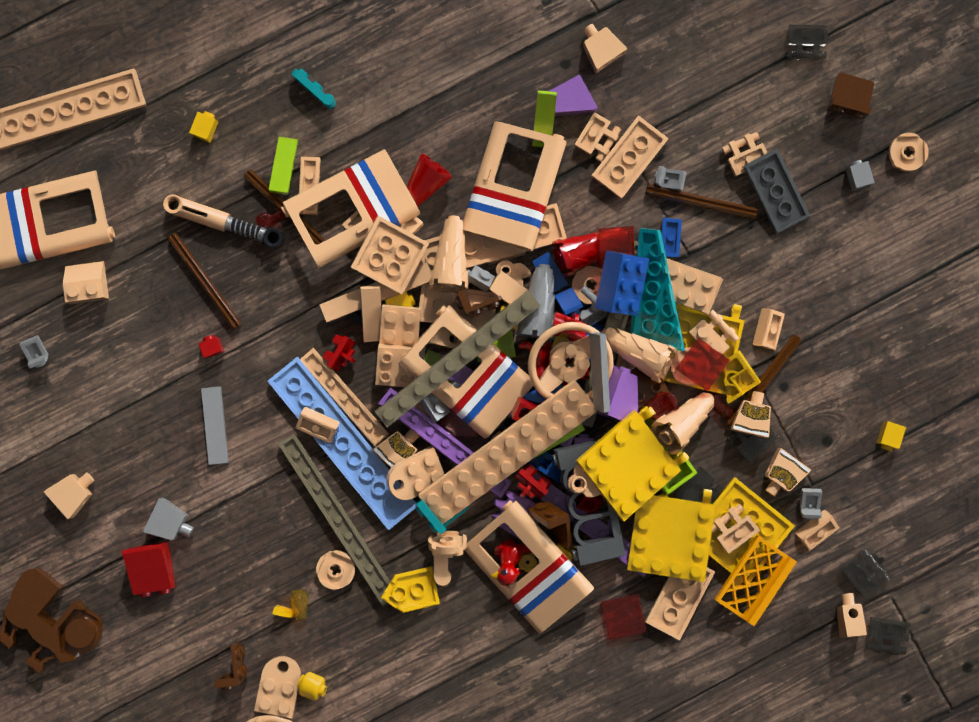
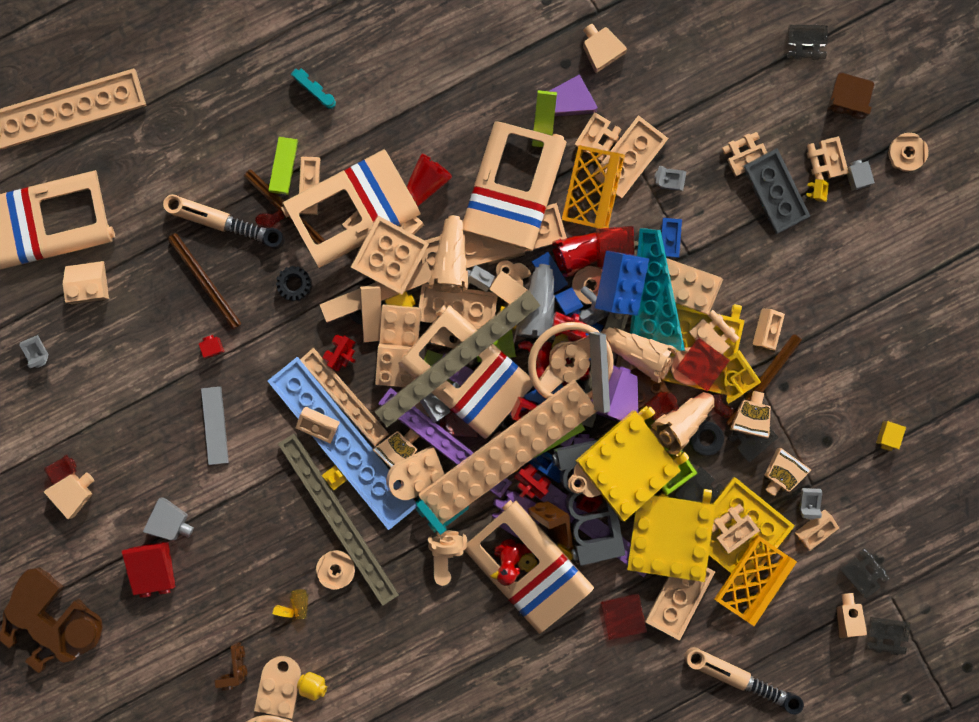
(61, 469): none -> clear red bracket
(204, 126): yellow brick -> none
(282, 283): none -> black tyre
(334, 477): none -> yellow tile
(412, 590): yellow tile -> none
(463, 303): reddish brown bracket -> none
(608, 192): none -> light orange fence
(701, 201): reddish brown axle -> none
(715, 446): none -> black tyre
(742, 680): none -> piece
(820, 190): none -> yellow tile
(833, 158): none -> light nougat plate

